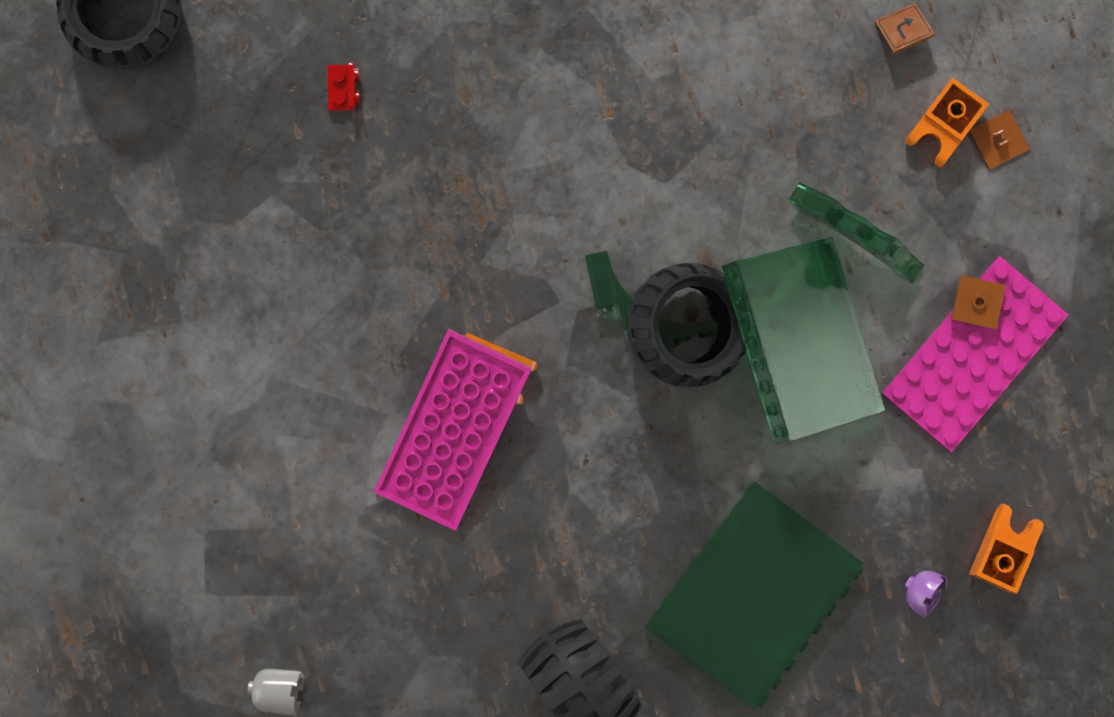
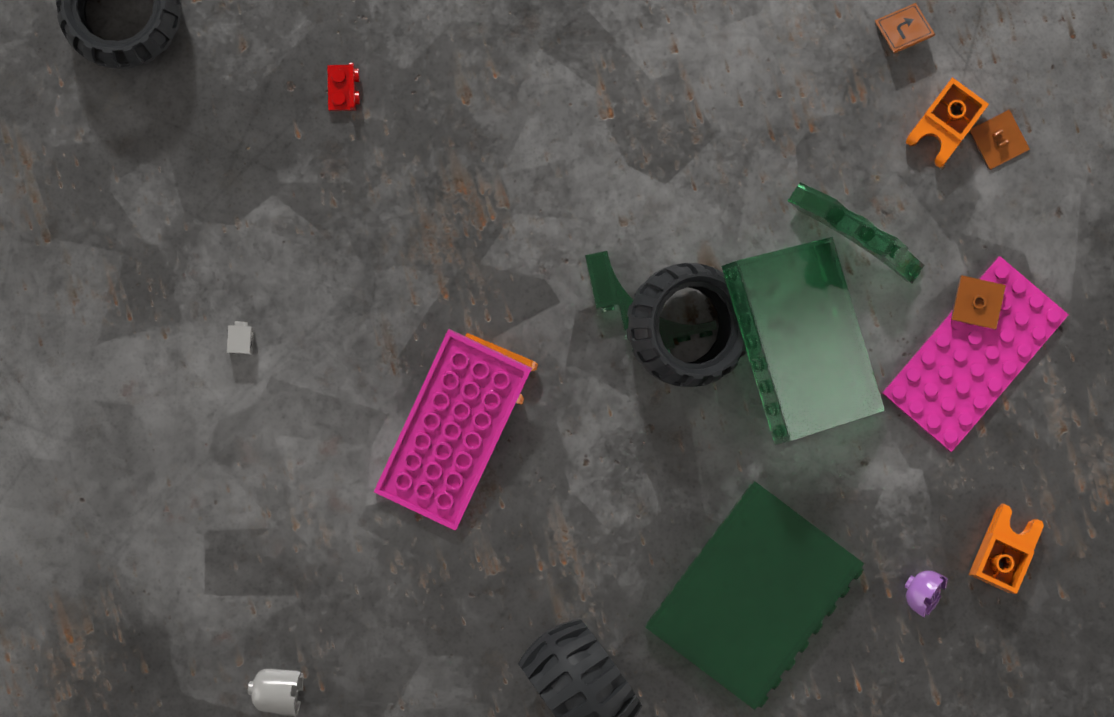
(240, 338): none -> light grey brick

